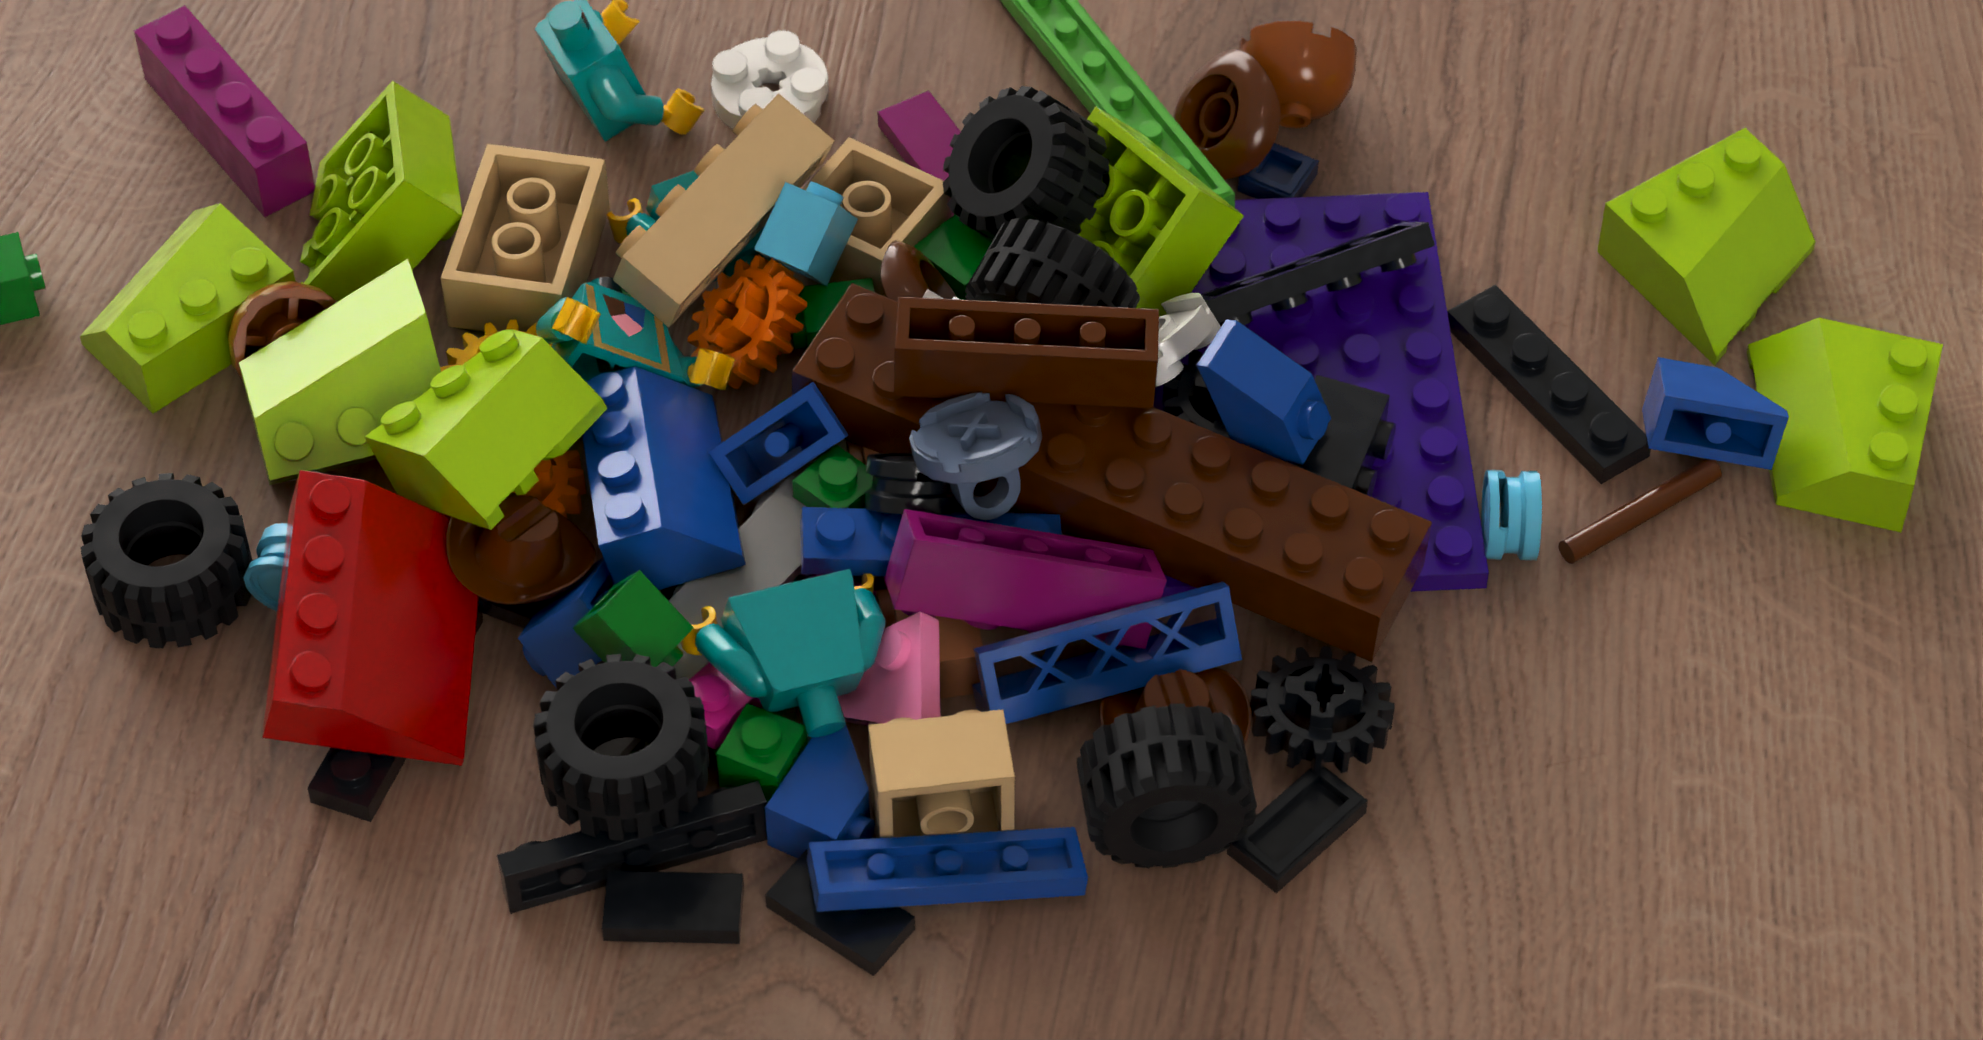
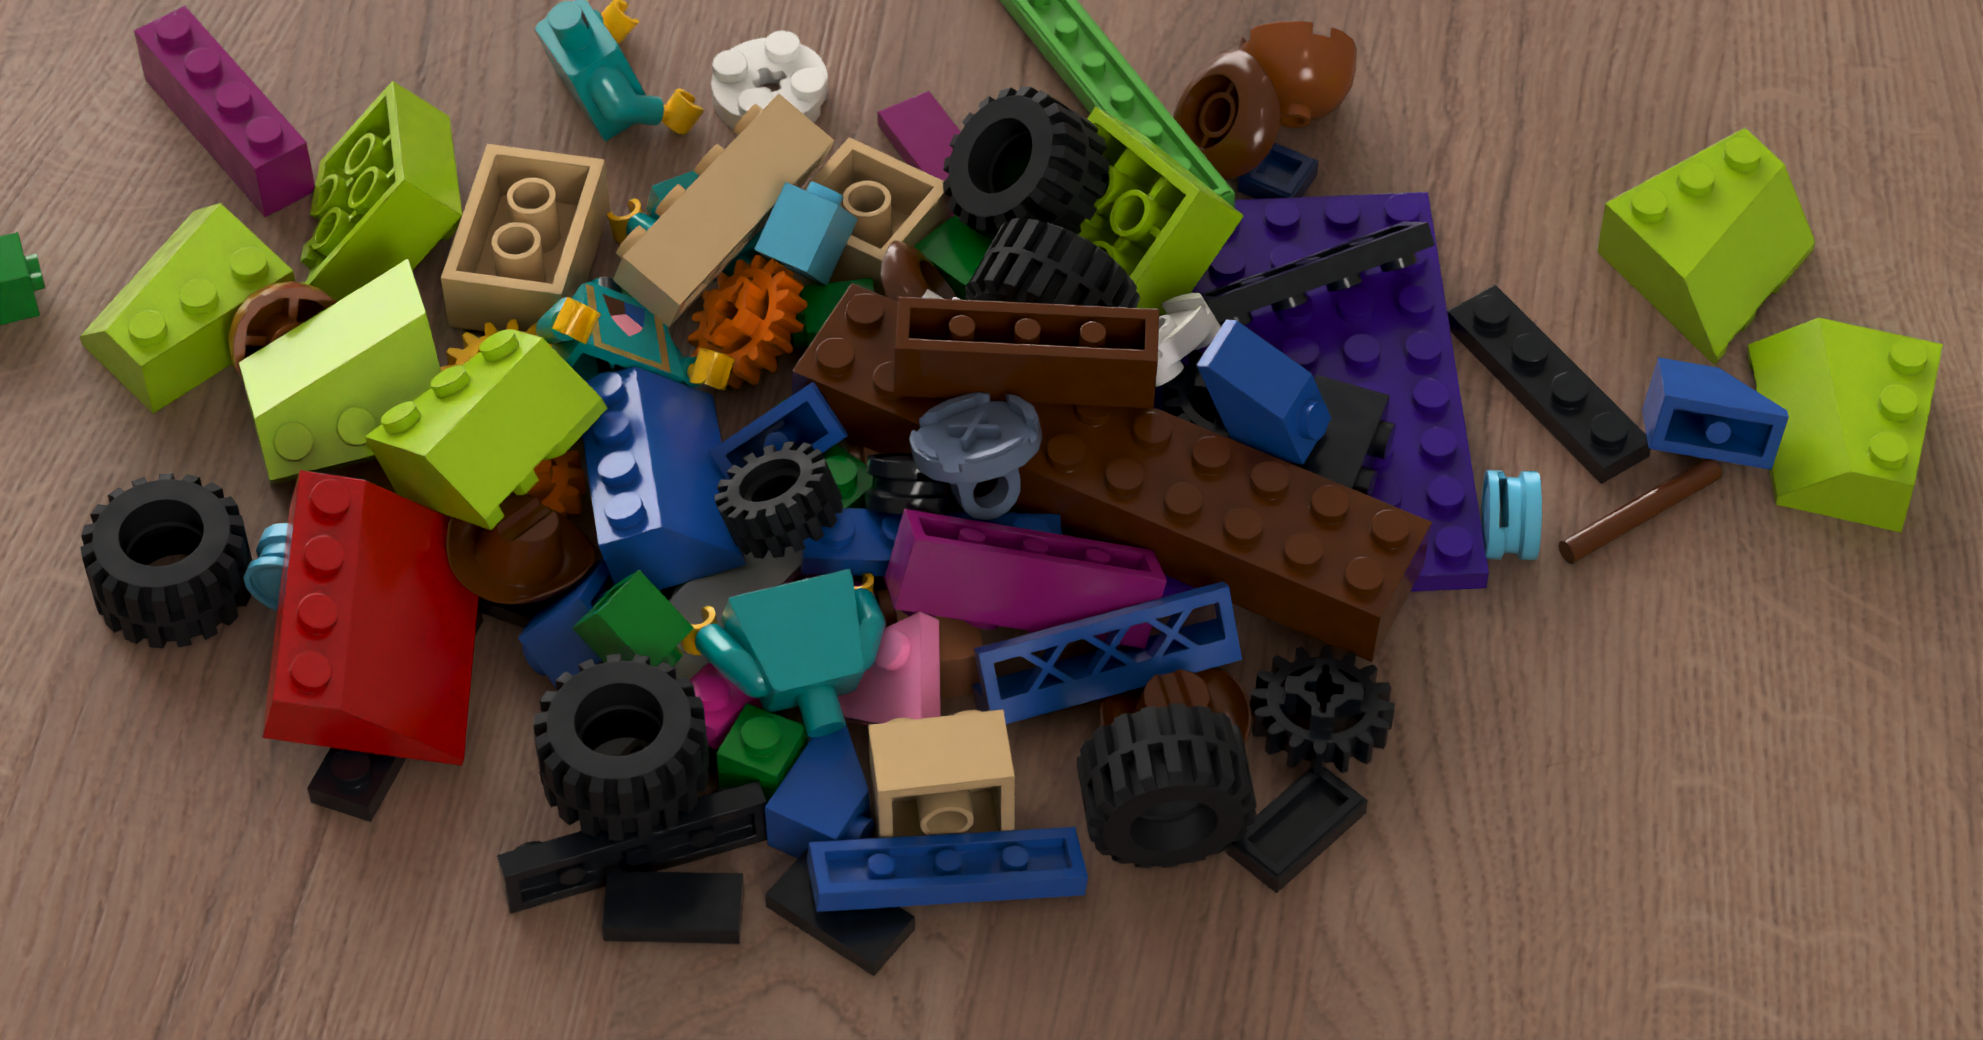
(779, 500): none -> black tyre

